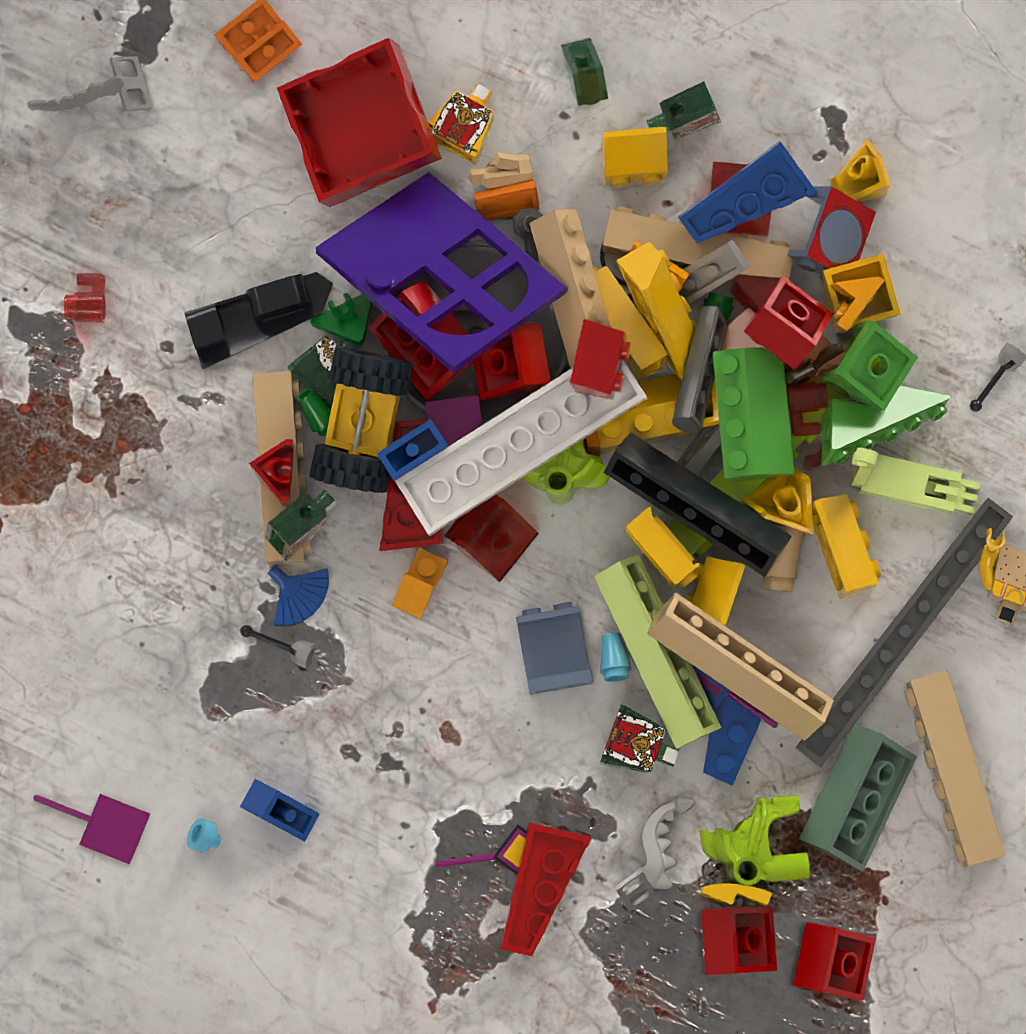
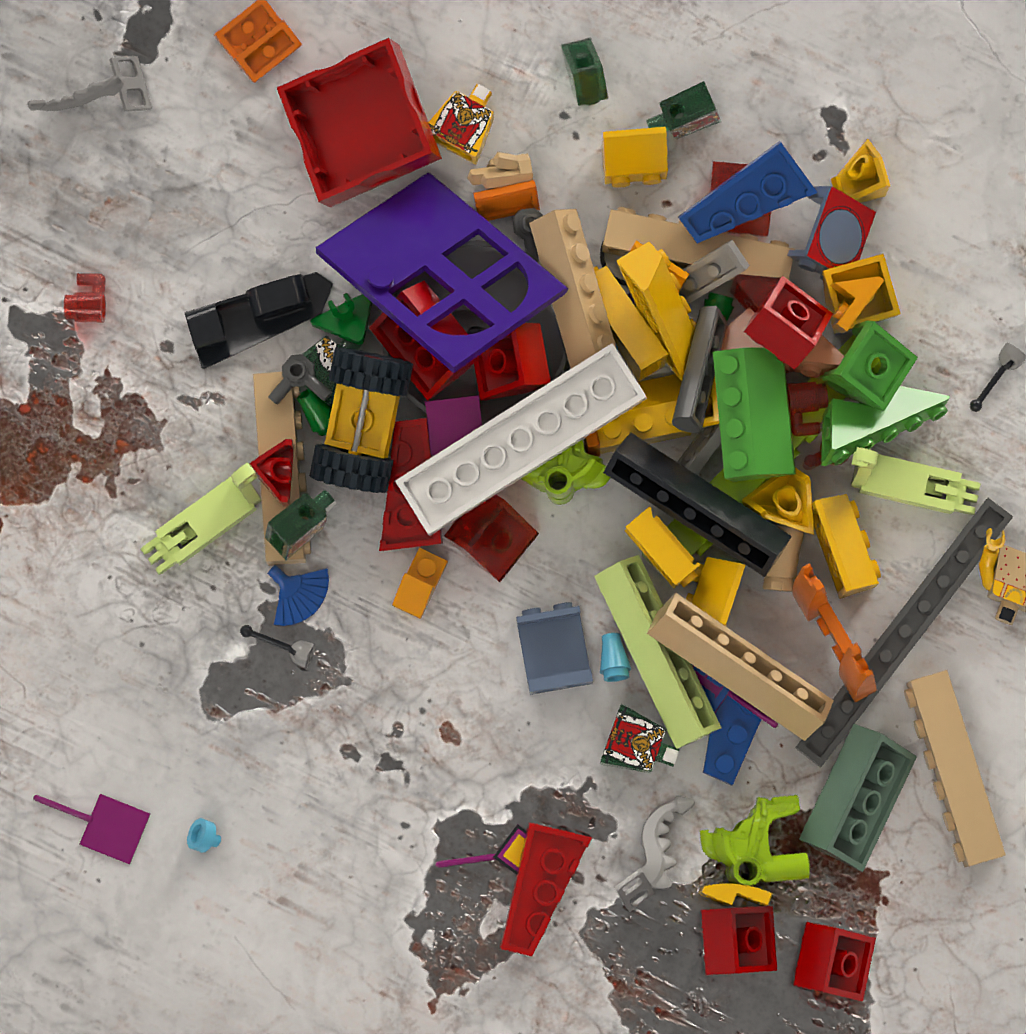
(205, 518): none -> yellowish green hinge
(279, 810): blue slope -> none
(299, 372): none -> dark grey piece
(412, 449): blue slope -> none
(599, 360): red slope -> none
(806, 369): dark brown piece -> none
(813, 602): none -> orange wedge

